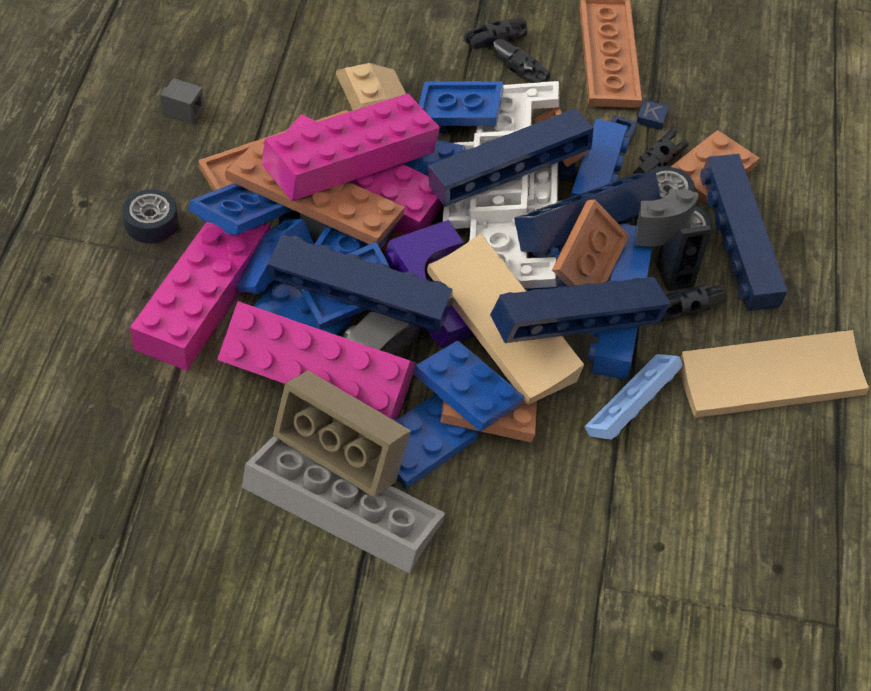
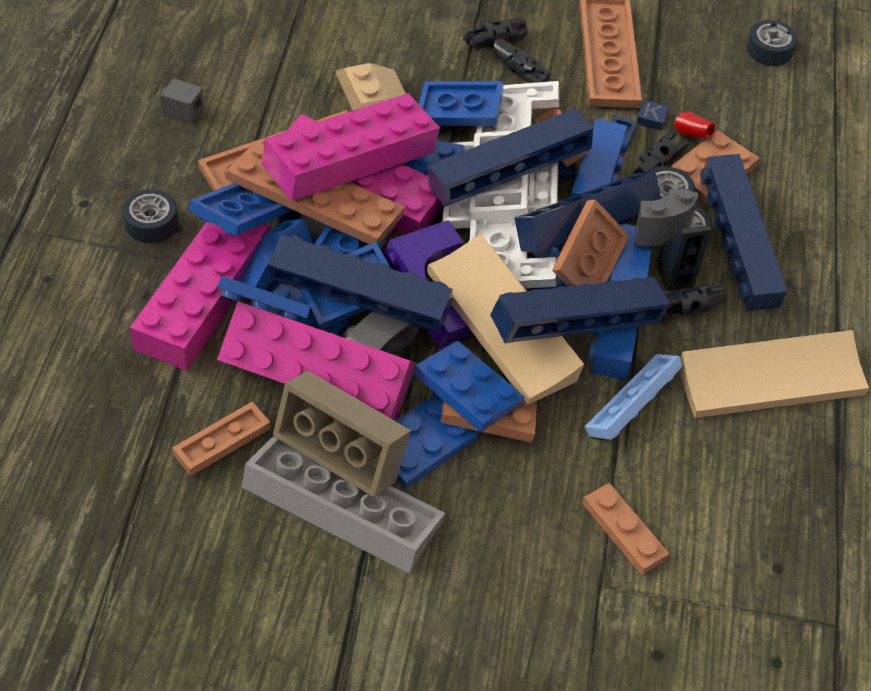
(221, 438): none -> nougat plate
(263, 299): none -> blue plate
(625, 528): none -> nougat plate
(692, 125): none -> red cone
(771, 42): none -> black wheel

